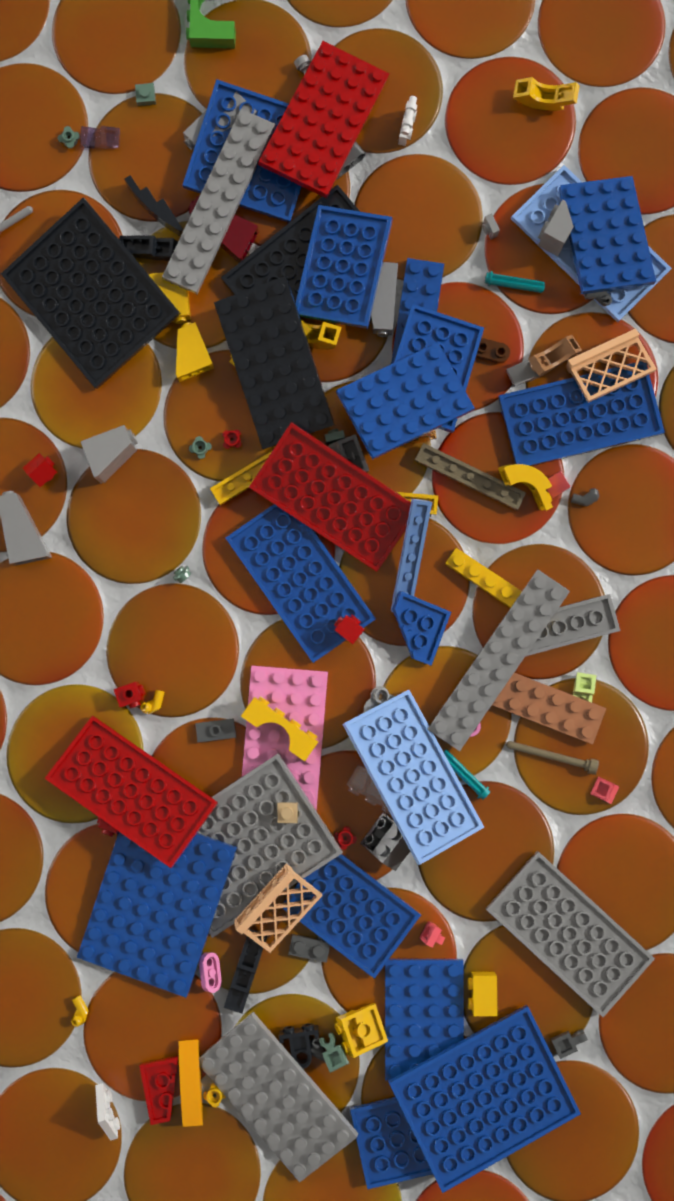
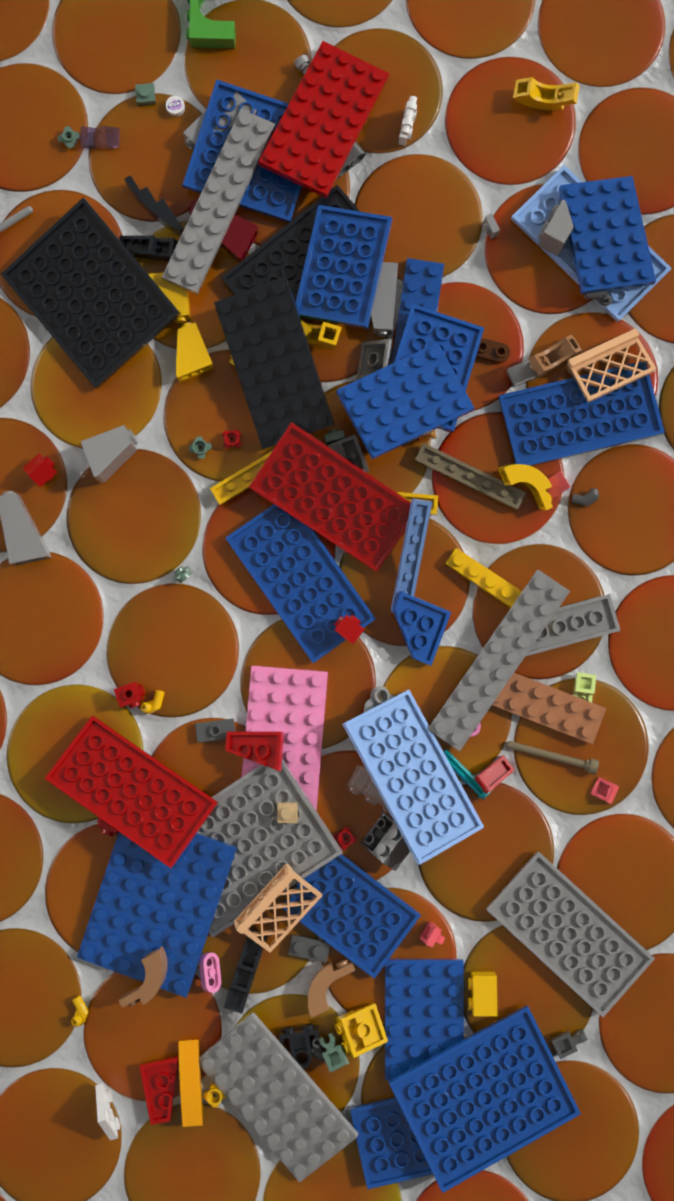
(155, 974): none -> medium nougat arch
(175, 106): none -> white tile
(258, 747): none -> red wing
(301, 742): yellow arch -> none
(321, 981): none -> medium nougat arch
(373, 357): none -> light grey slope
(494, 774): none -> tile
(514, 282): teal axle -> none

